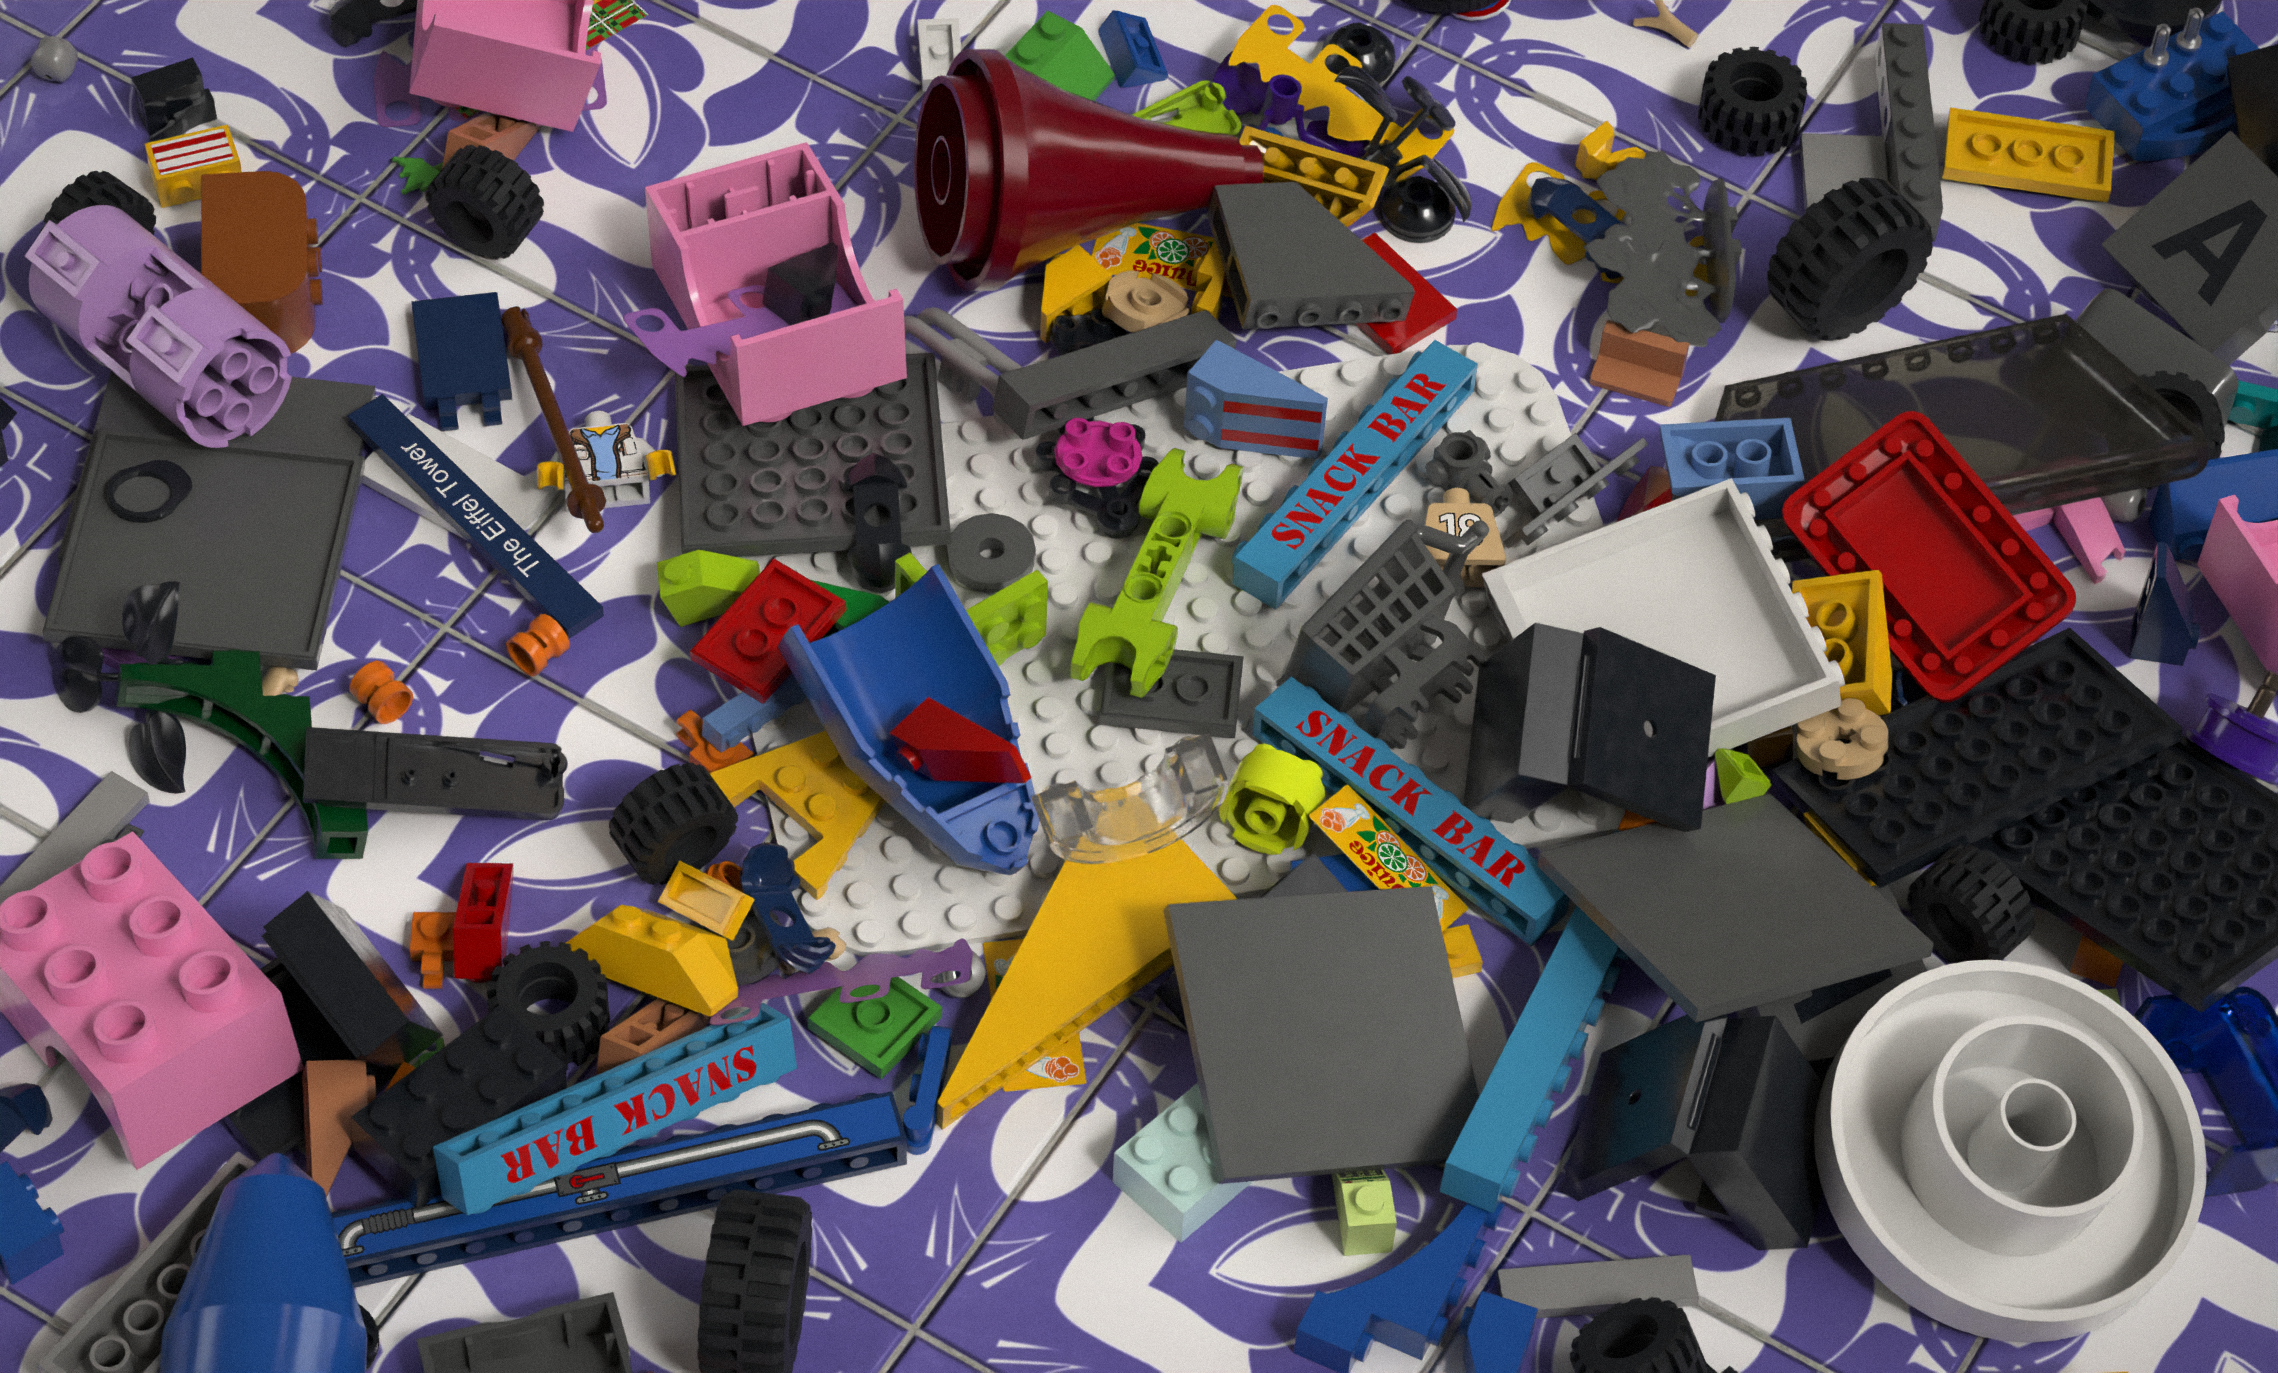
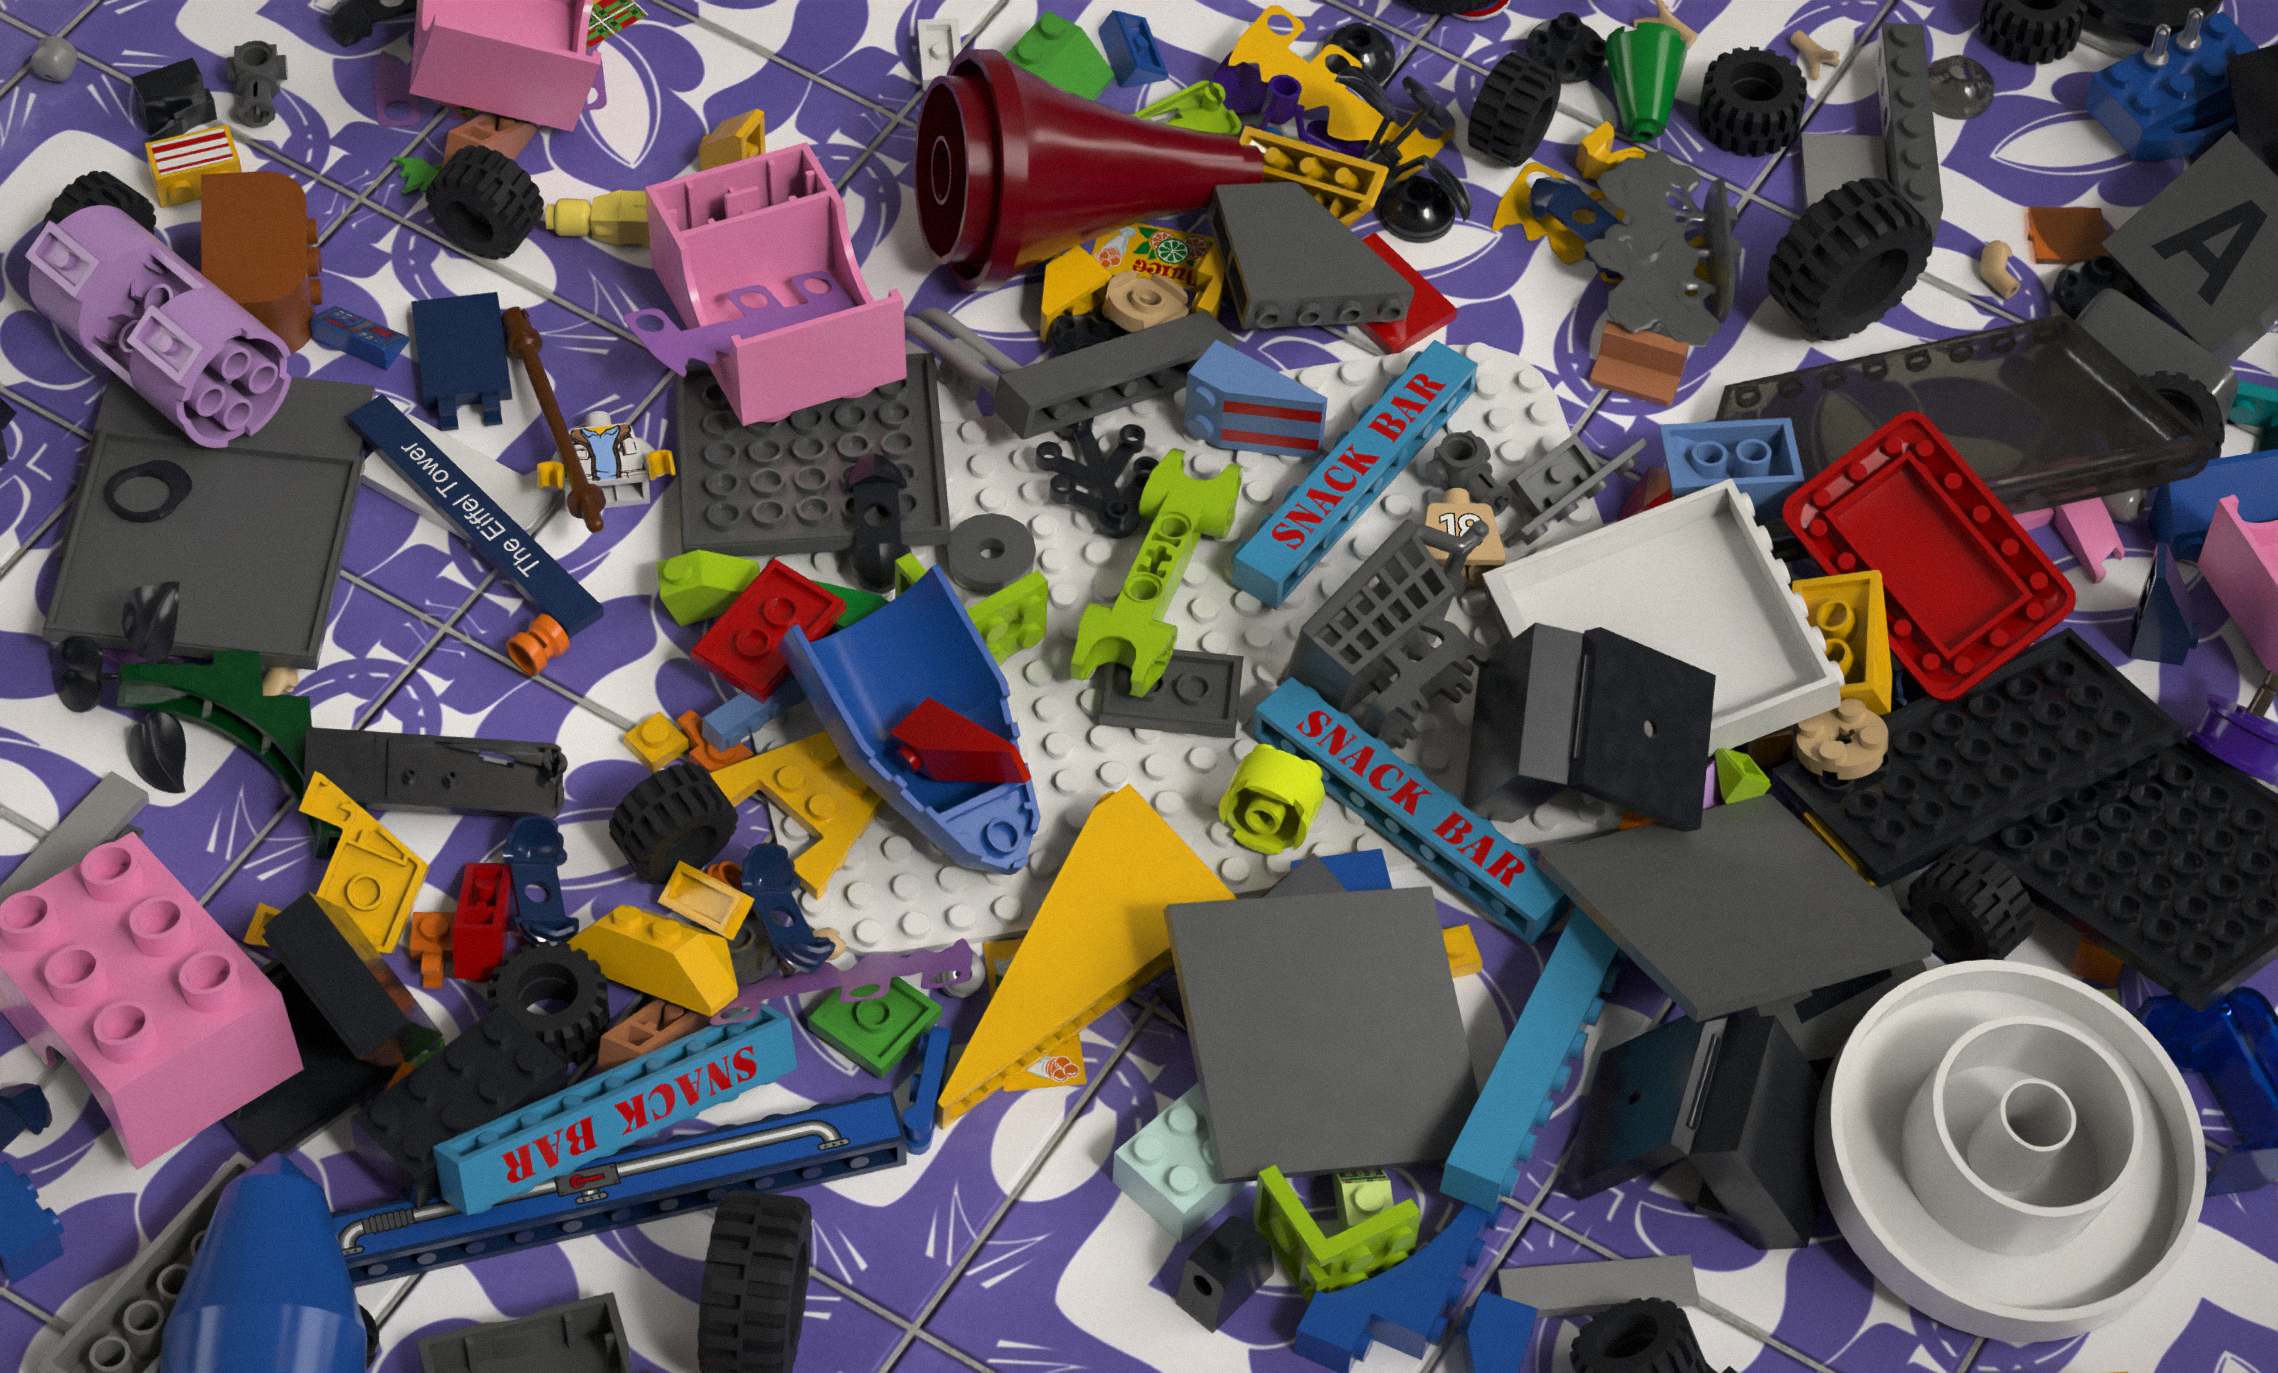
(258, 79): none -> dark grey connector
(330, 1097): nougat slope -> none
(358, 336): none -> blue slope
(368, 874): none -> yellow wing
(385, 696): orange wheel -> none
(533, 854): none -> dark blue piece
(612, 218): none -> light yellow piece
(656, 742): none -> yellow plate
(734, 140): none -> yellow slope
(802, 285): black slope -> none
(1098, 452): dark pink dish -> none
(1136, 817): clear brick -> none
(1229, 1263): none -> black torso
(1336, 1261): none -> lime bracket
(1381, 851): sticker -> none
(1514, 109): none -> black tyre
(1567, 47): none -> black dish
(1645, 76): none -> green cone
(1814, 53): none -> tan bar
(1959, 97): none -> clear smoke piece
(1994, 271): none -> tan arm
(2028, 154): yellow plate -> none
(2066, 234): none -> clear orange piece
(2085, 279): none -> black dish

